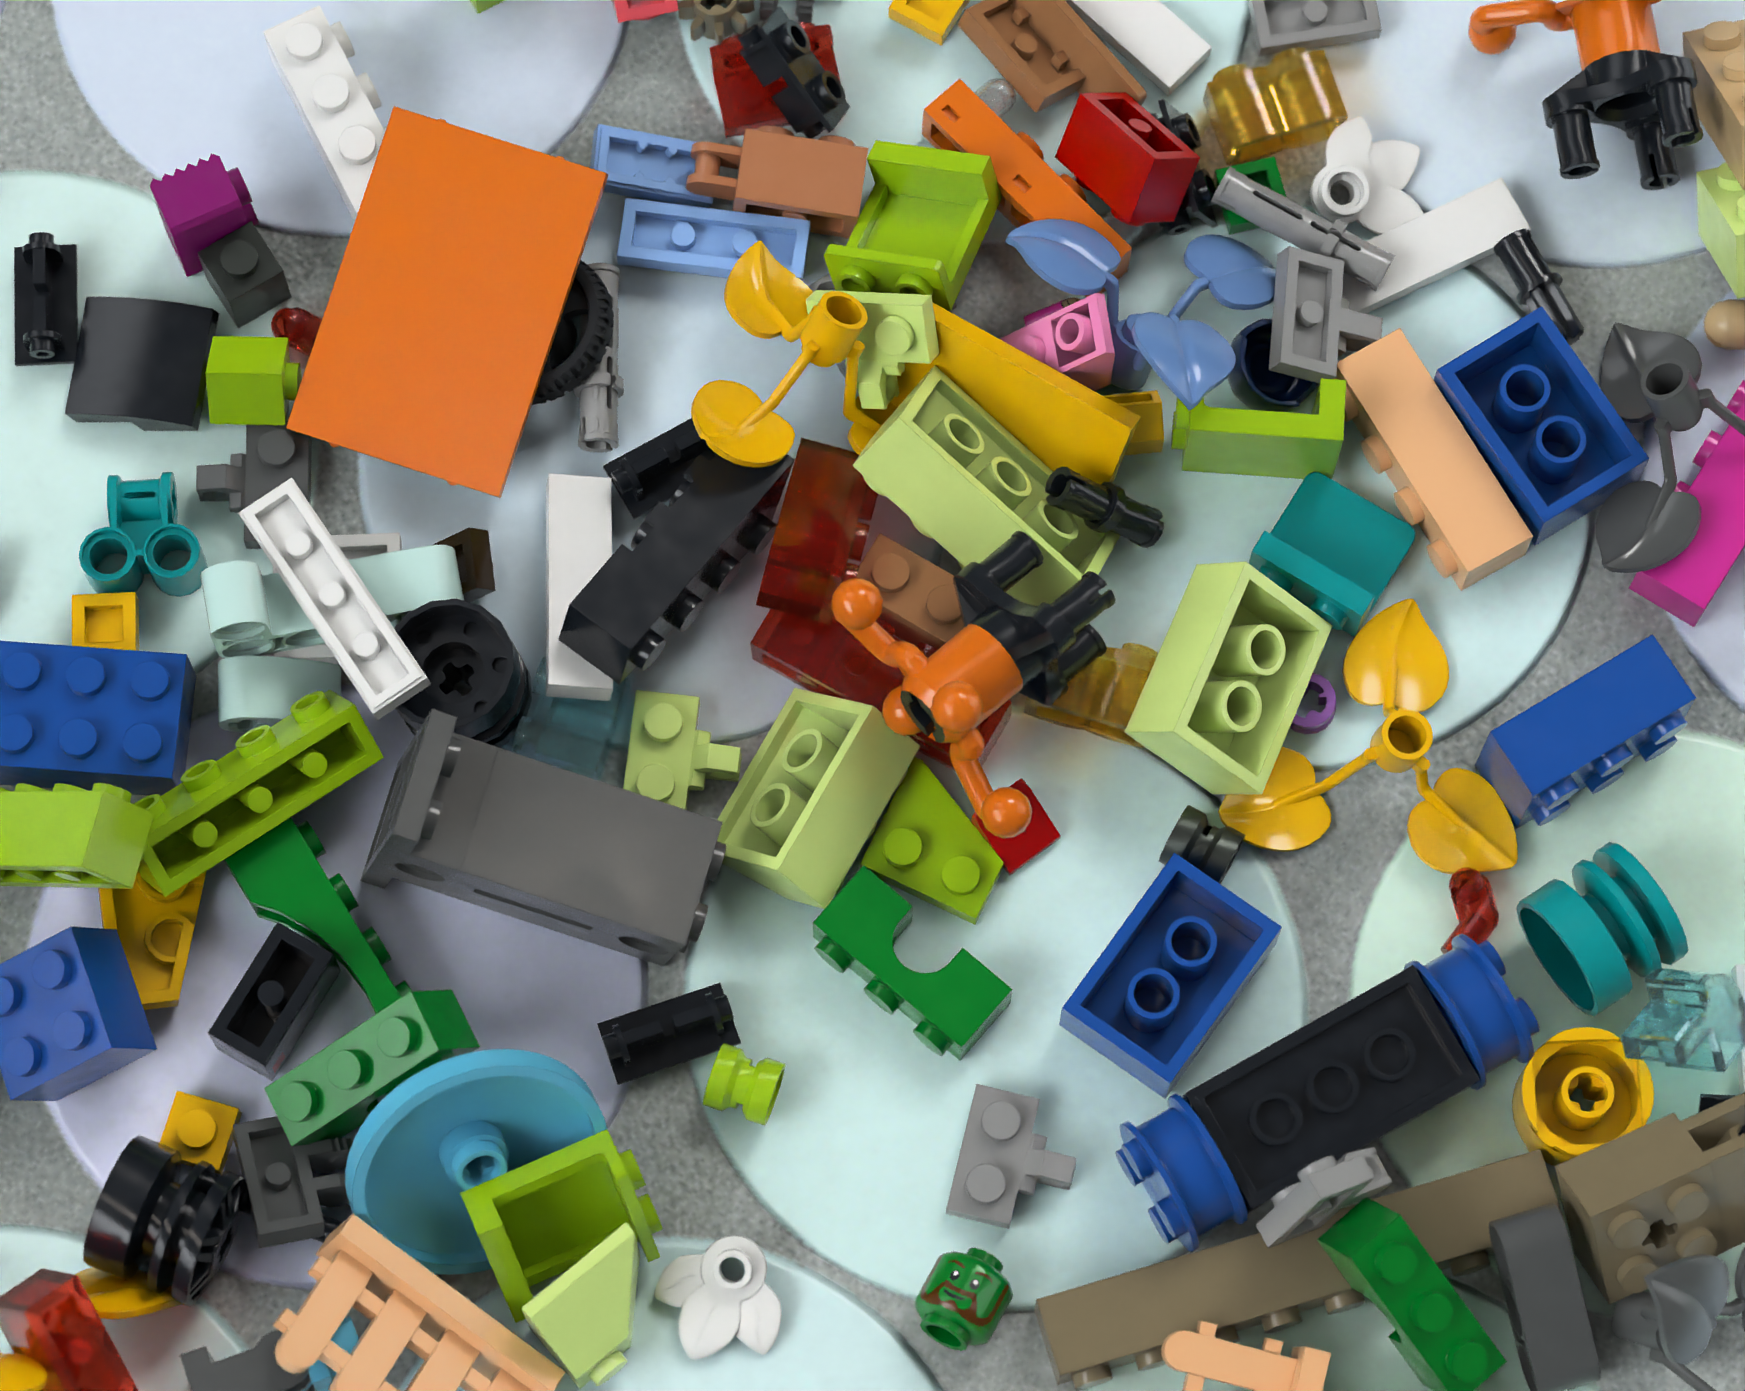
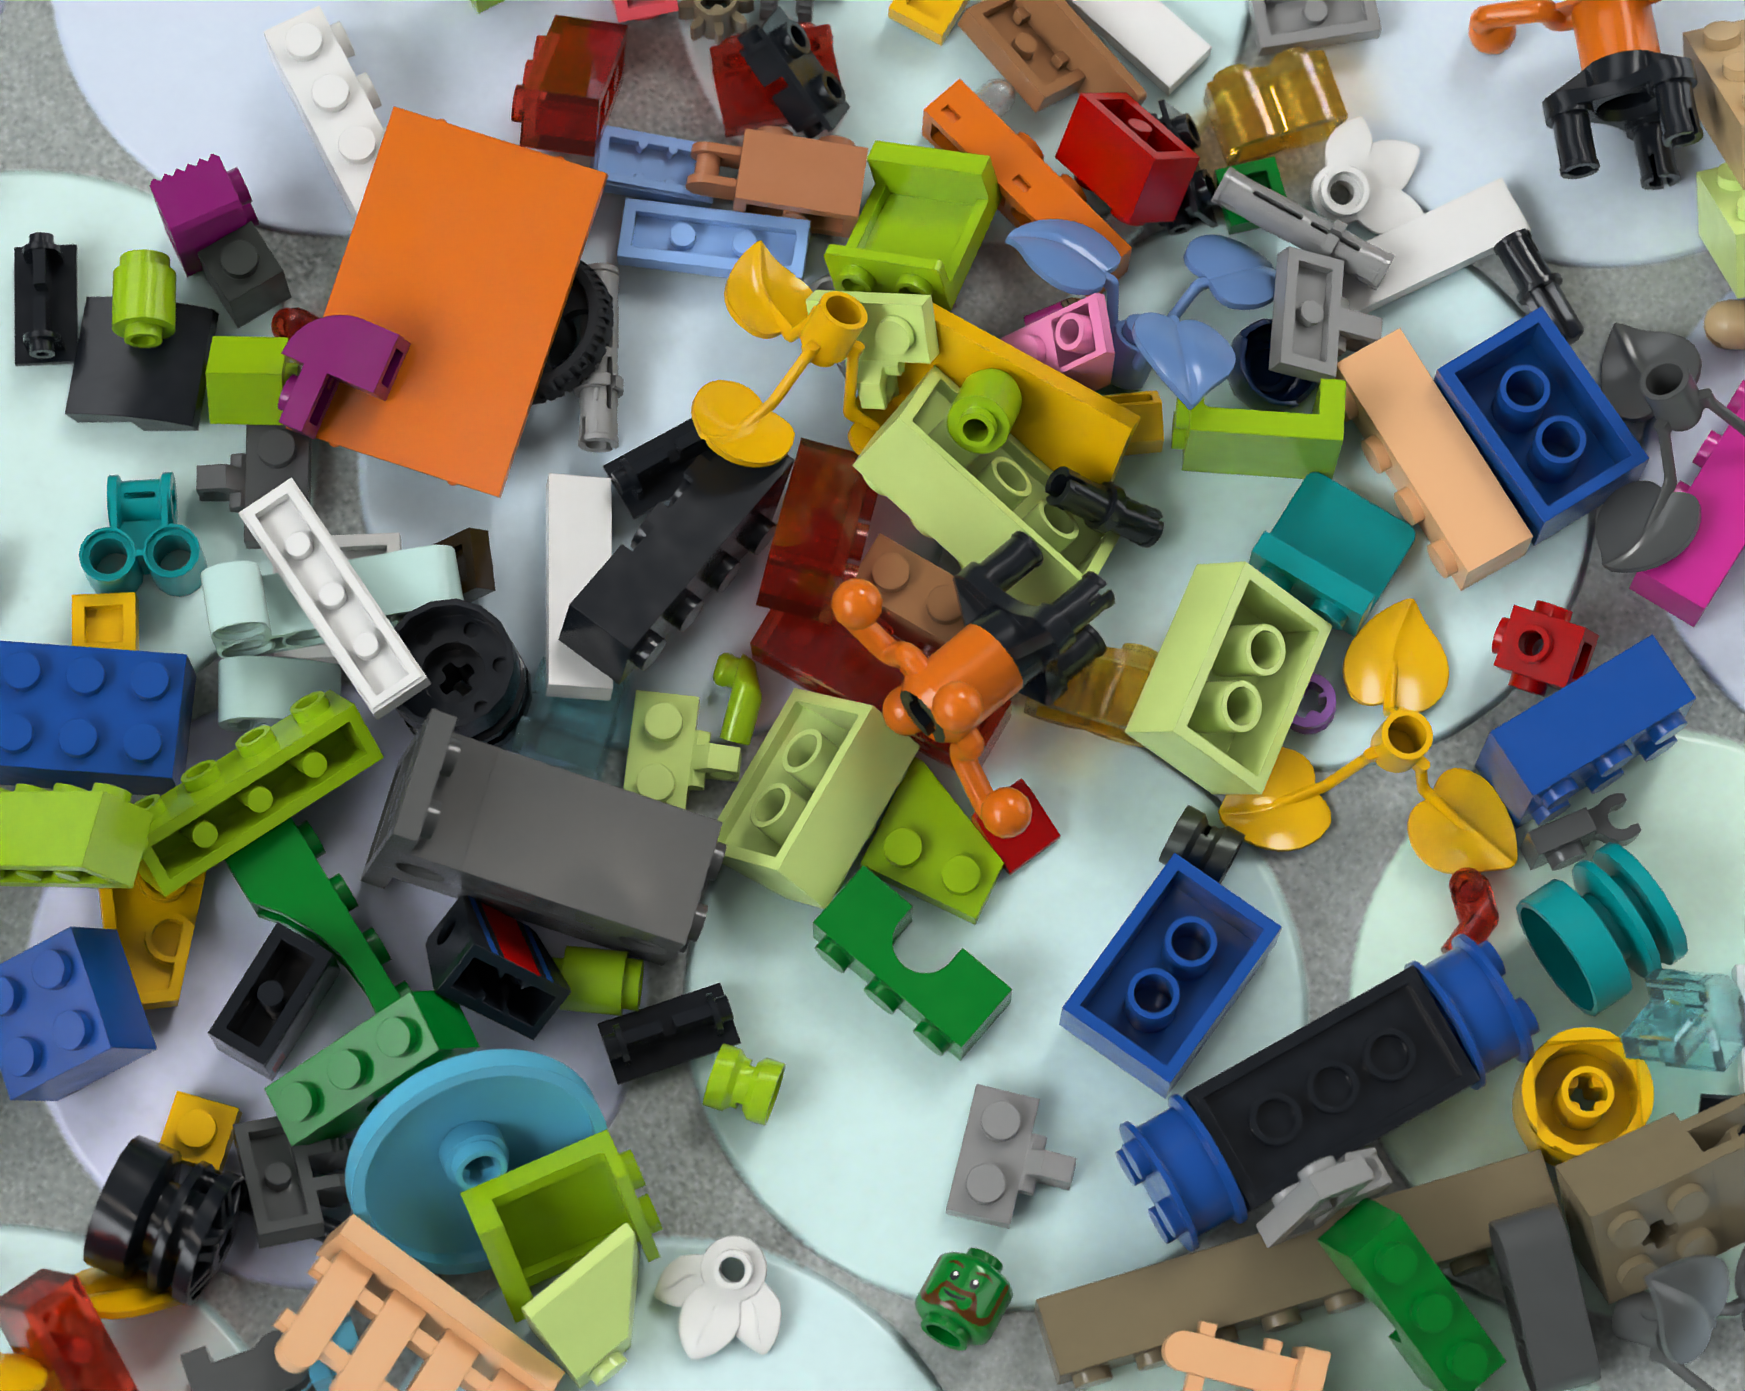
(144, 298): none -> lime brick
(336, 352): none -> magenta brick
(475, 963): none -> black torso
(570, 85): none -> clear red brick
(601, 980): none -> lime brick
(744, 698): none -> lime arm
(984, 411): none -> lime brick
(1564, 652): none -> red brick
(1565, 839): none -> dark grey plate

